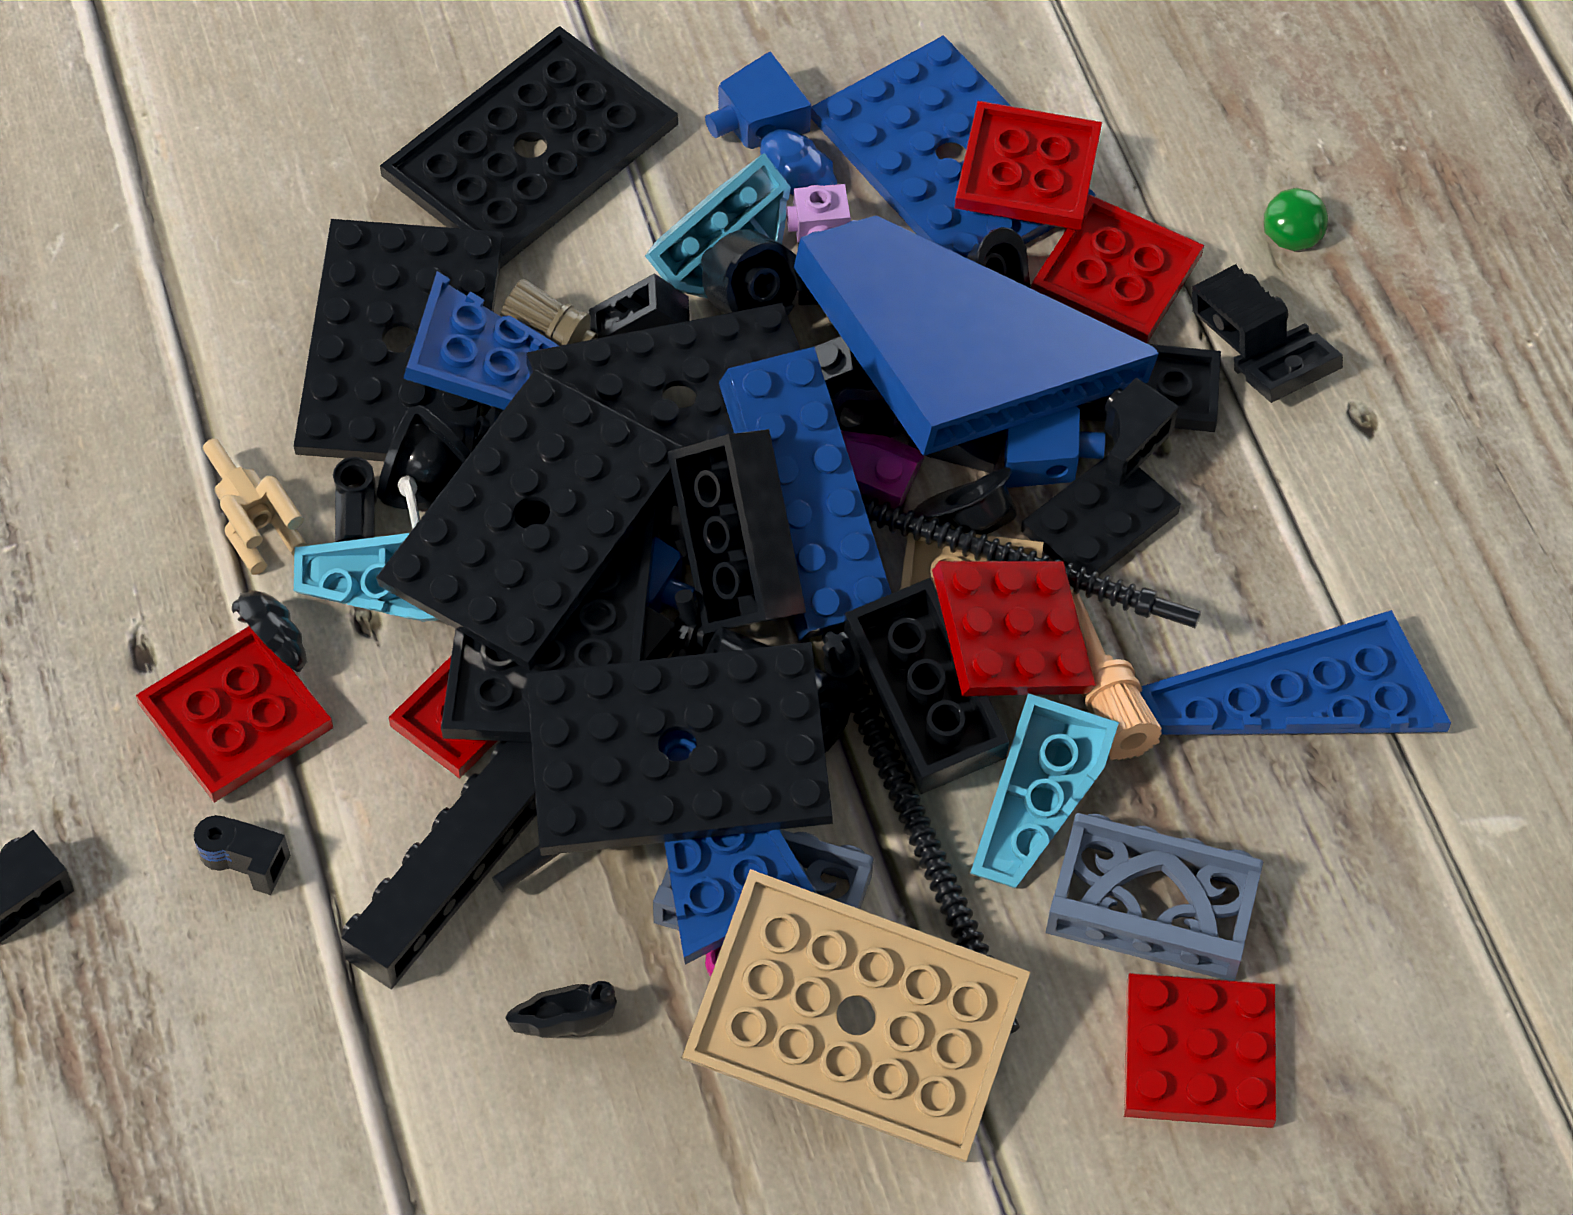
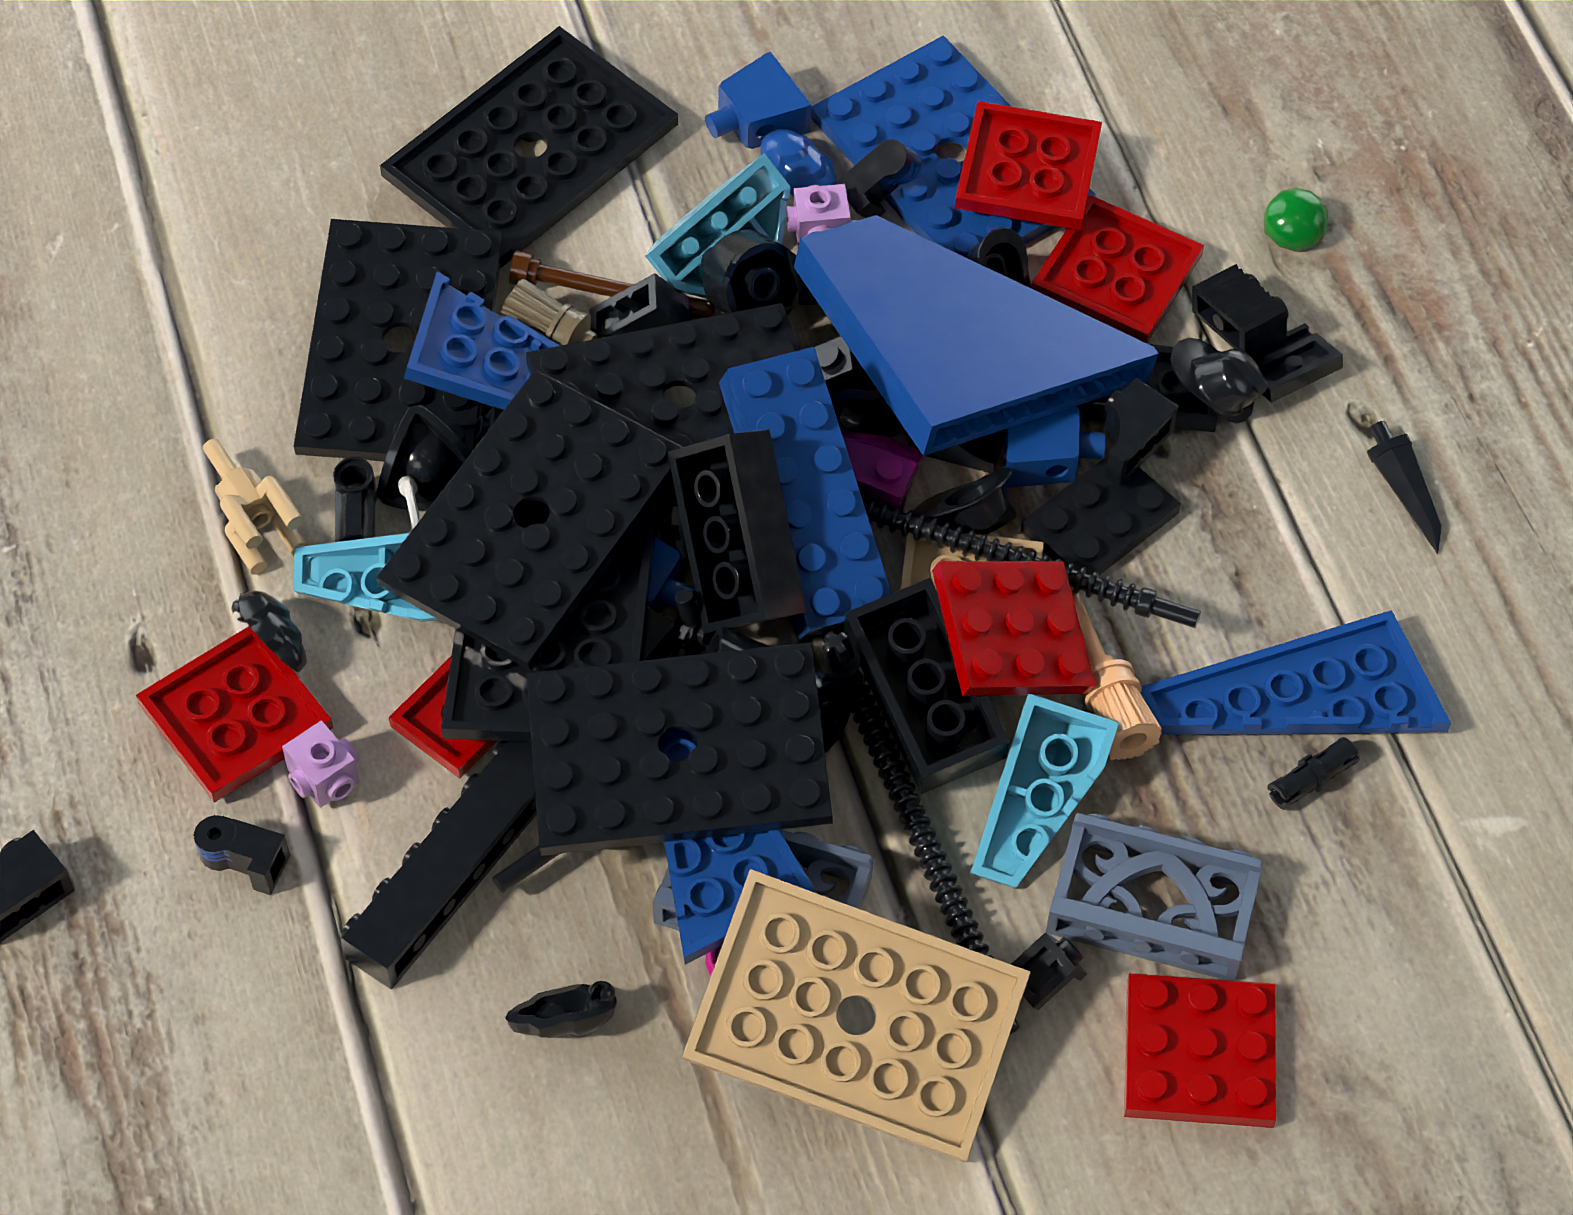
(321, 765): none -> lavender brick
(531, 269): none -> reddish brown piece
(879, 176): none -> black leg
(1051, 968): none -> black bracket
(1222, 380): none -> black piece
(1313, 773): none -> black pin
(1402, 472): none -> black bar

